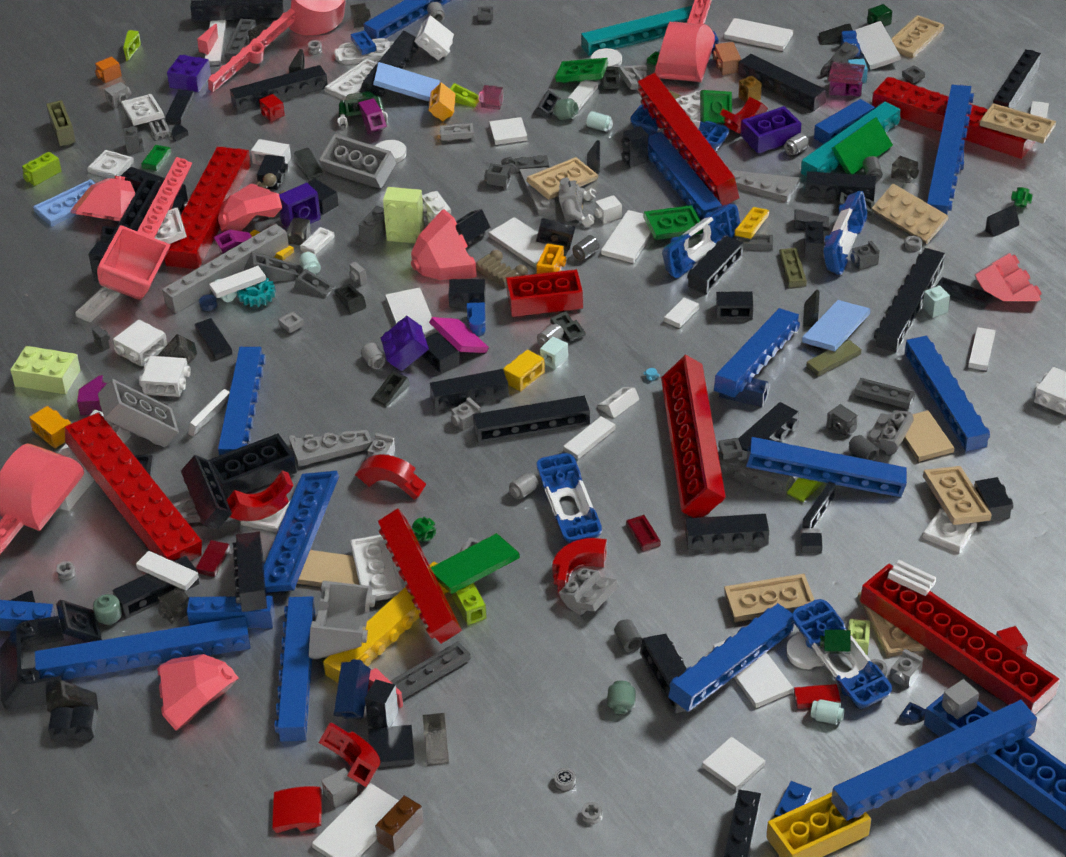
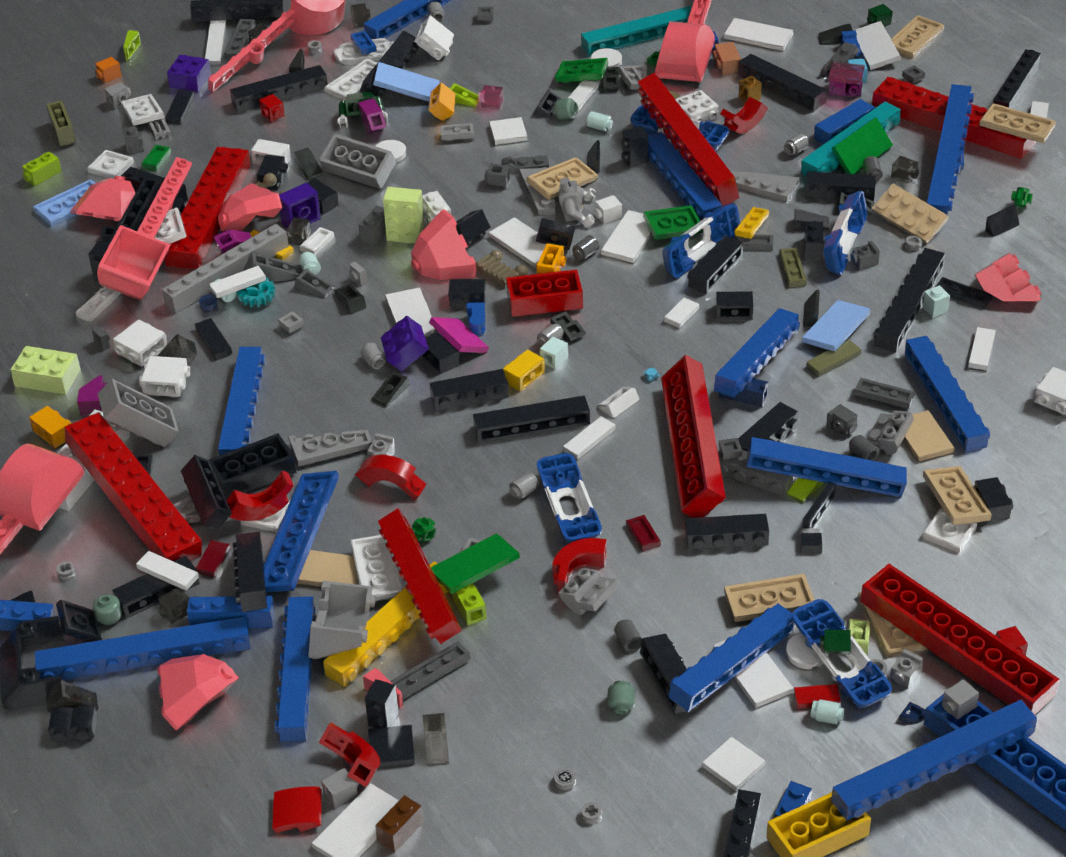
(179, 132): black tile -> none
(207, 40): coral slope -> none
(208, 412): white tile -> none
(352, 689): dark blue brick -> none
(463, 414): light grey brick -> none
(712, 104): green tile -> none
(770, 129): dark purple brick -> none
(914, 575): white tile -> none

